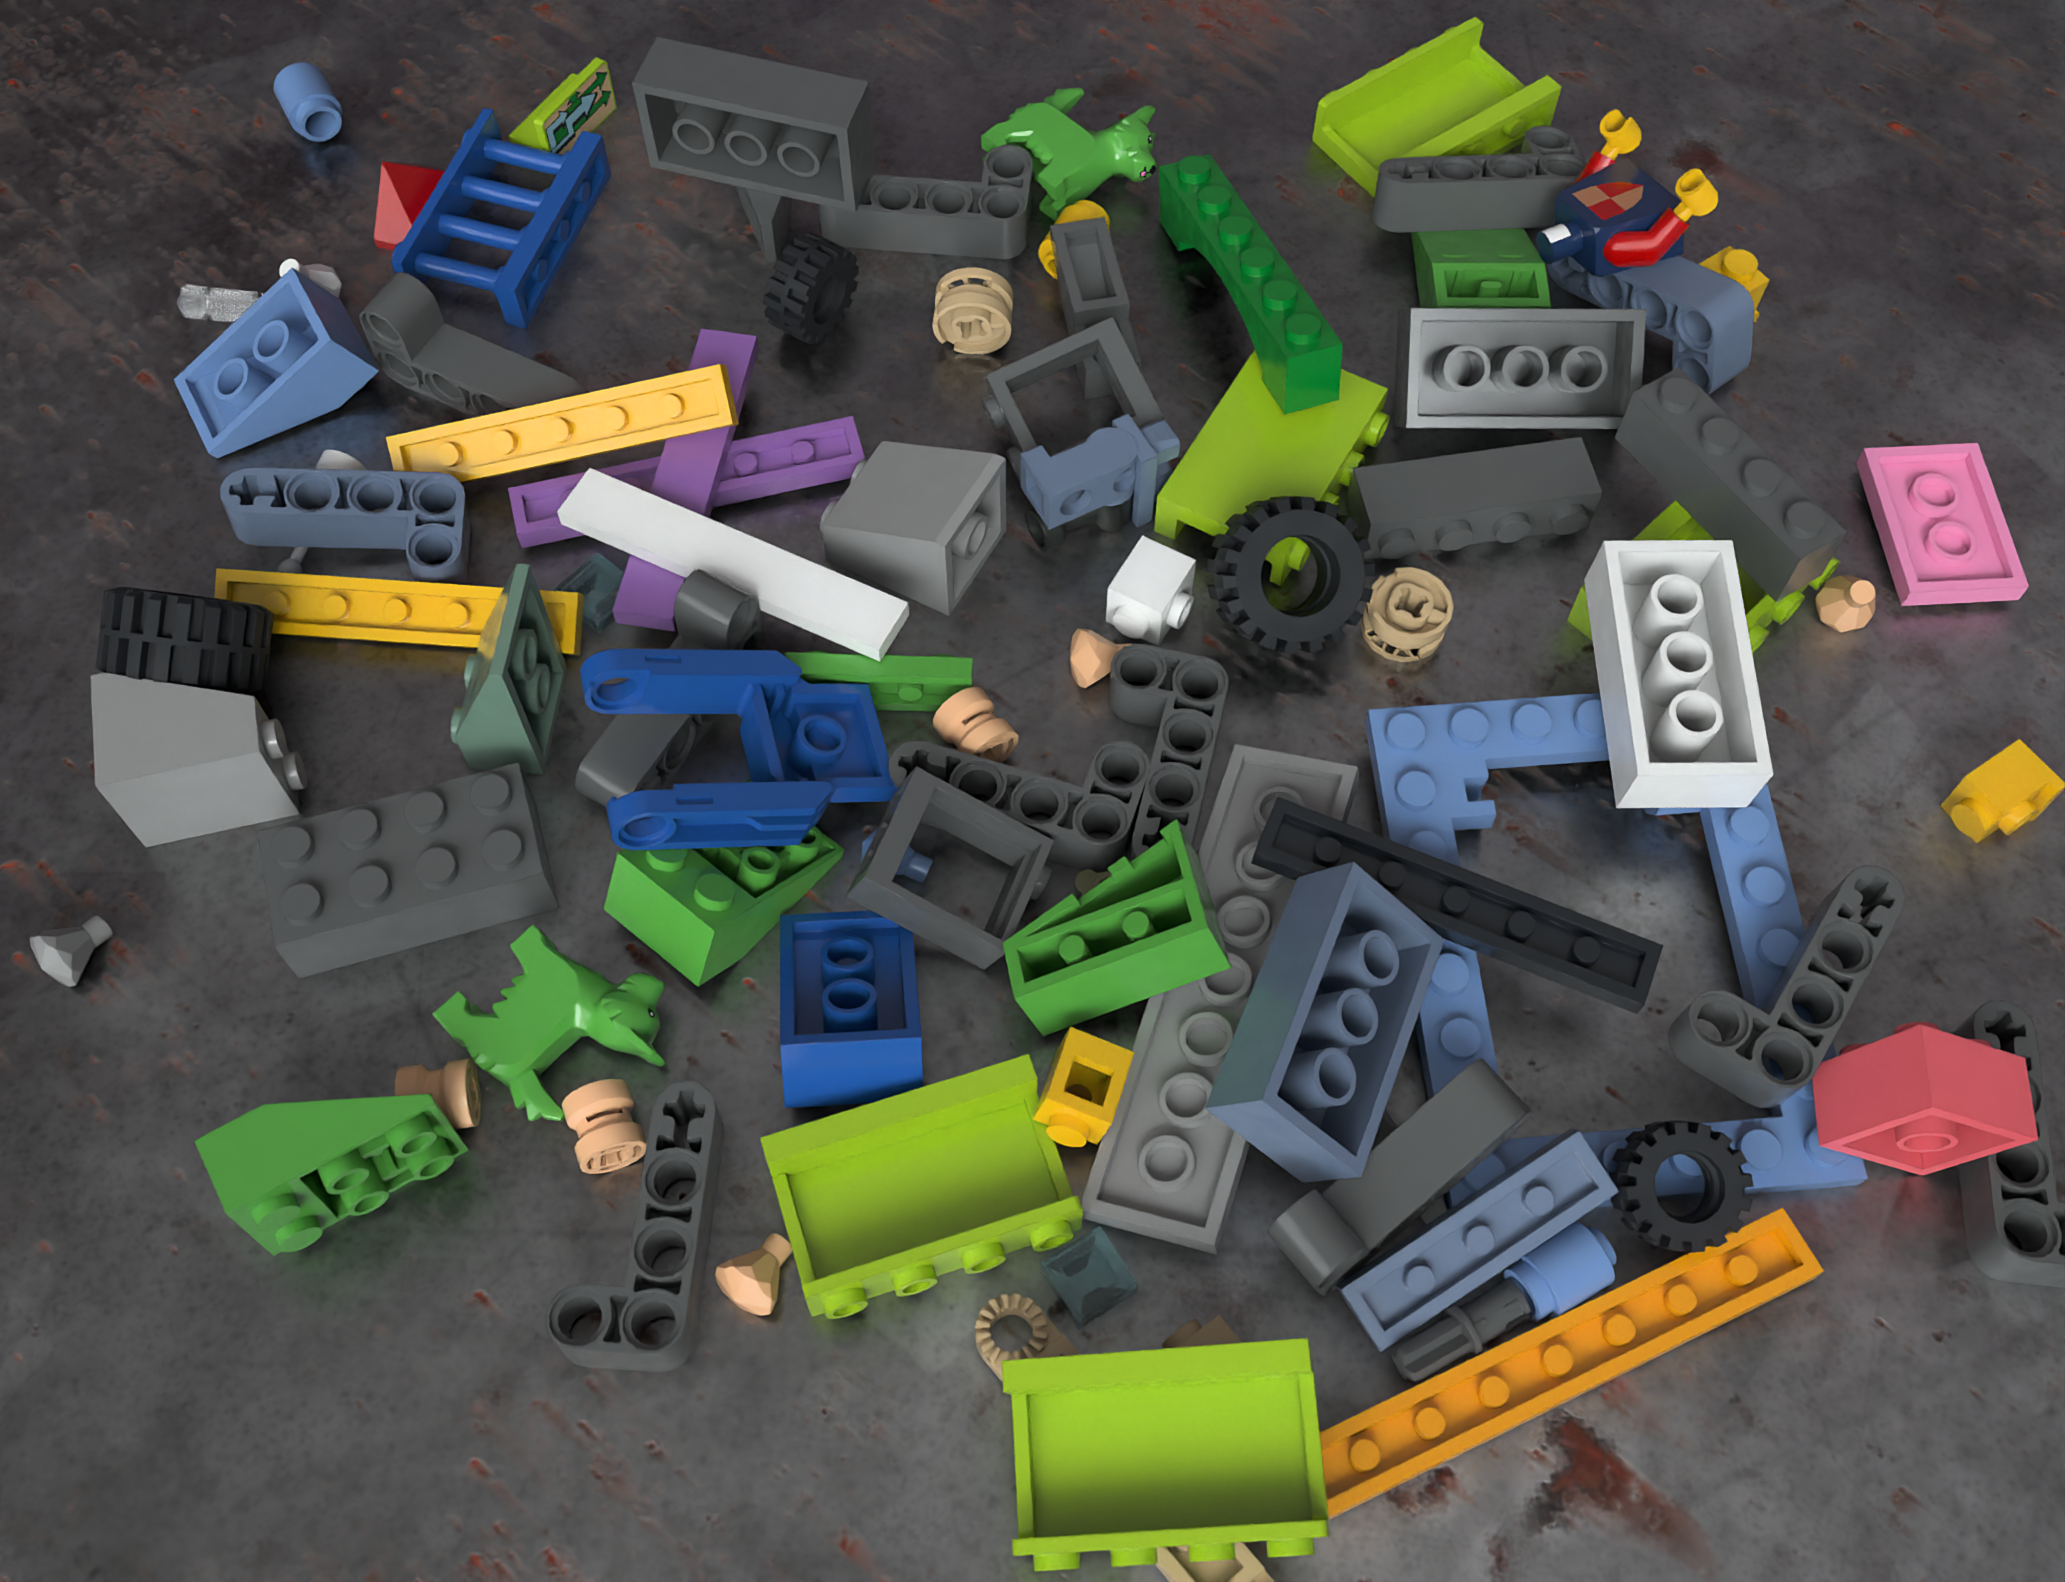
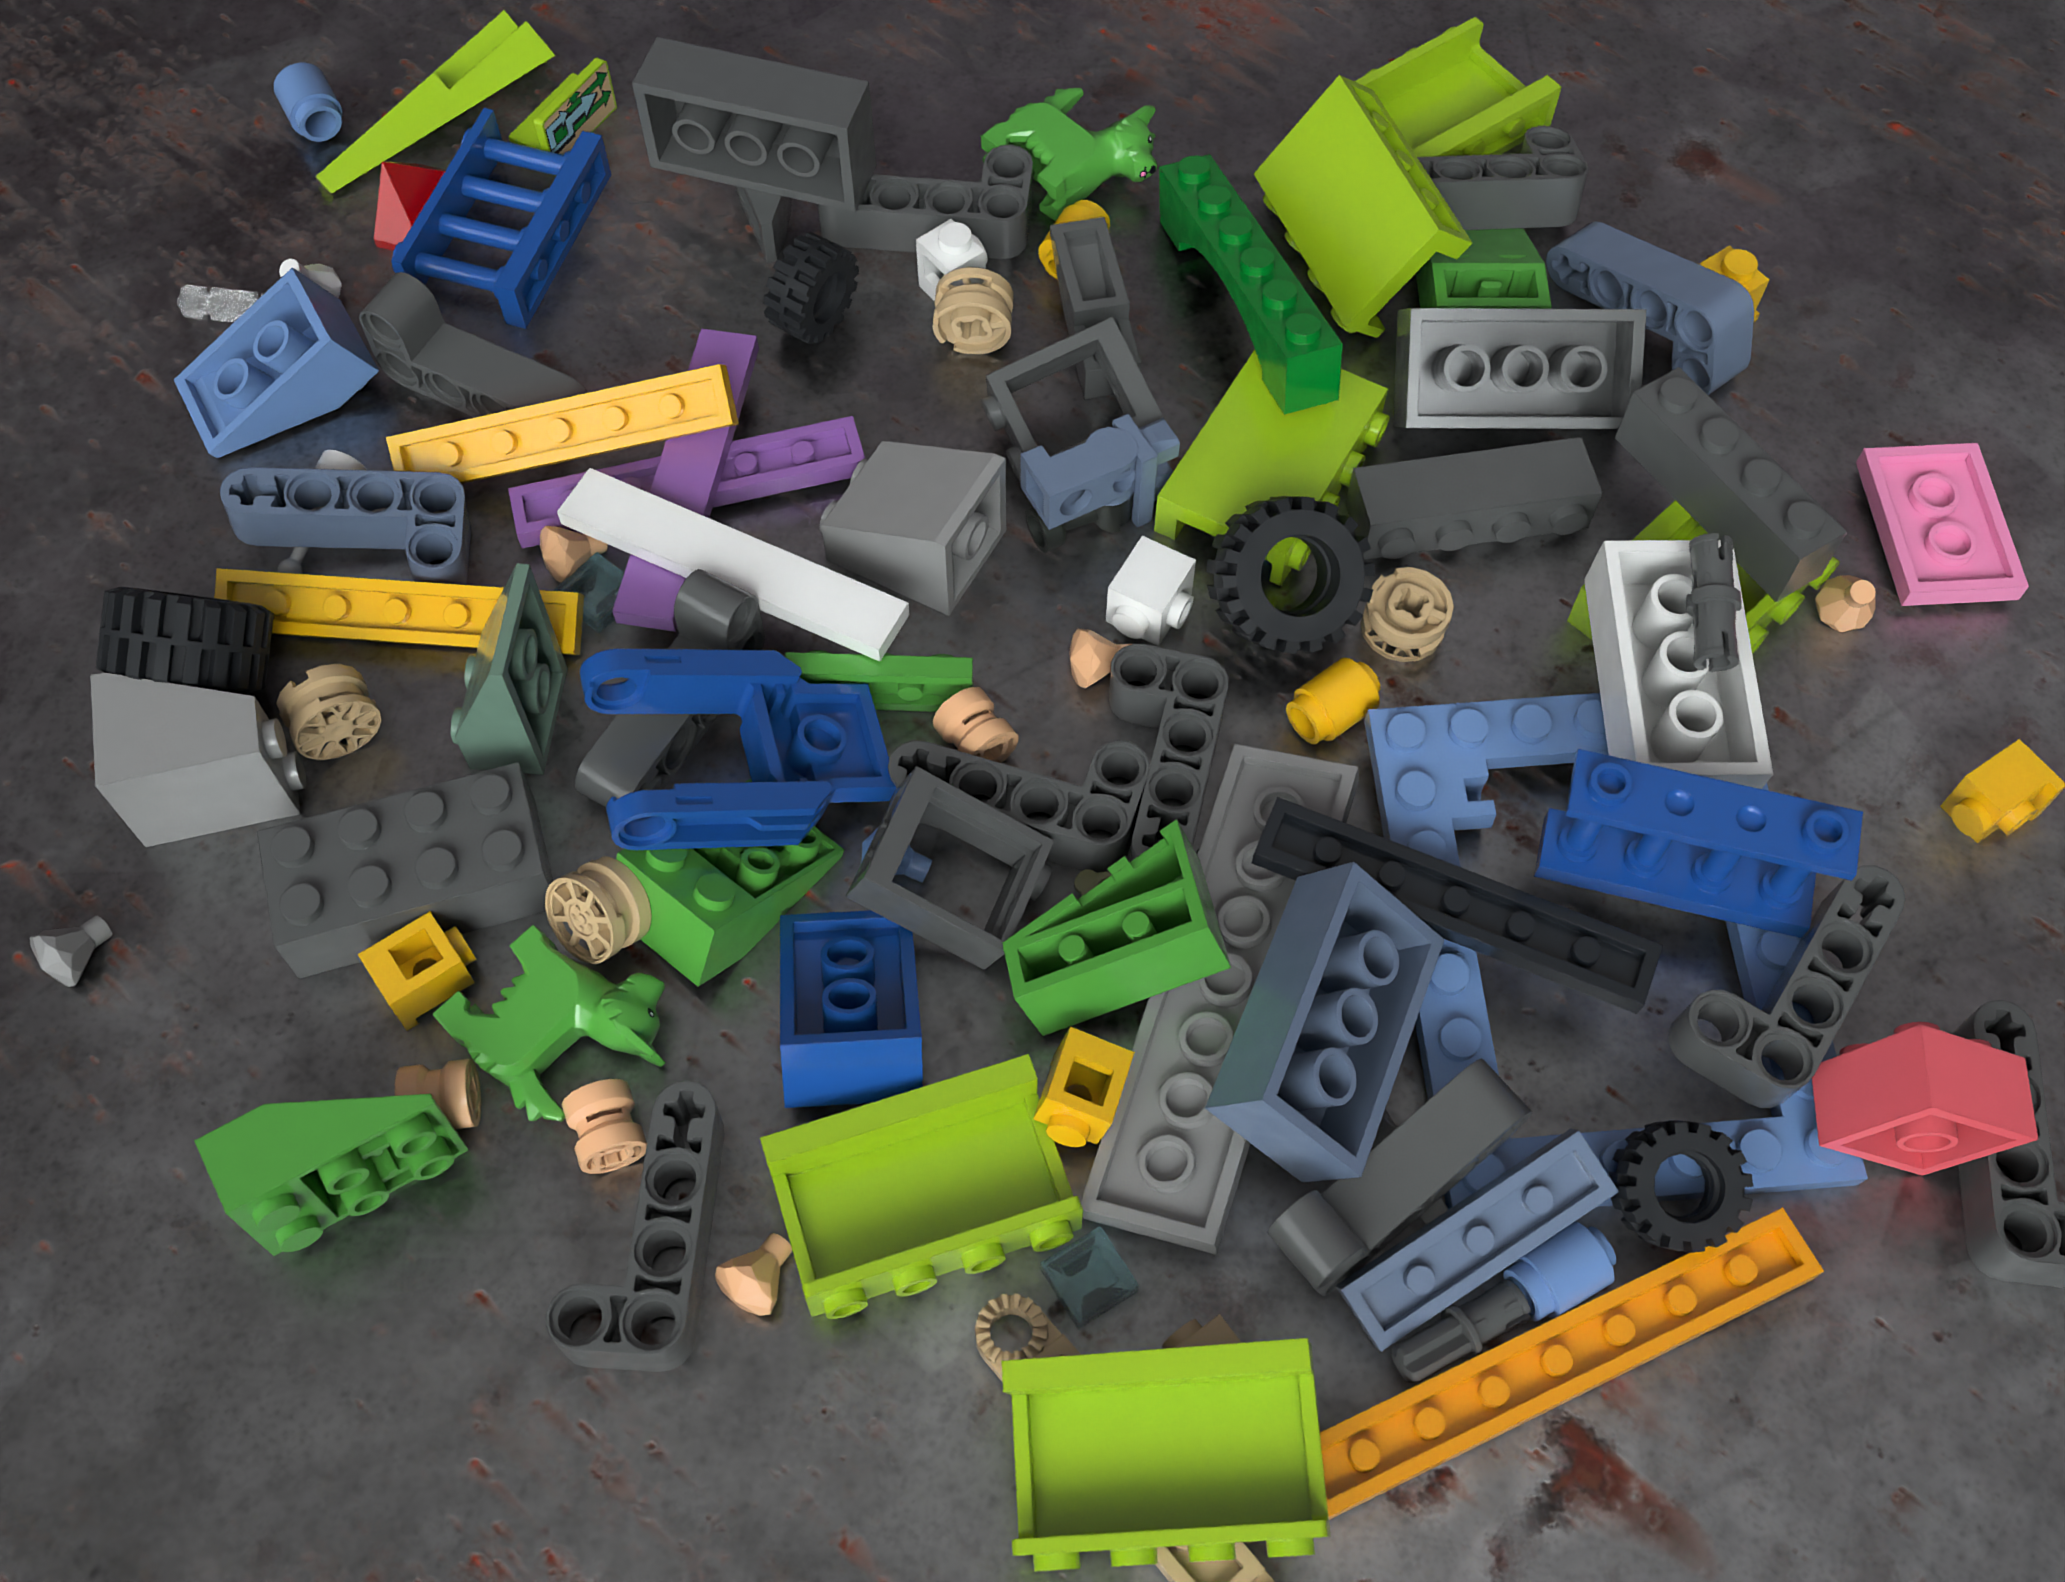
(328, 709): none -> tan wheel
(419, 967): none -> yellow brick
(472, 74): none -> lime wedge
(567, 550): none -> light nougat rock
(602, 906): none -> tan wheel
(946, 250): none -> white brick
(1334, 700): none -> yellow brick
(1357, 204): none -> lime panel
(1618, 213): torso -> none
(1696, 843): none -> blue fence
(1713, 602): none -> dark grey pin

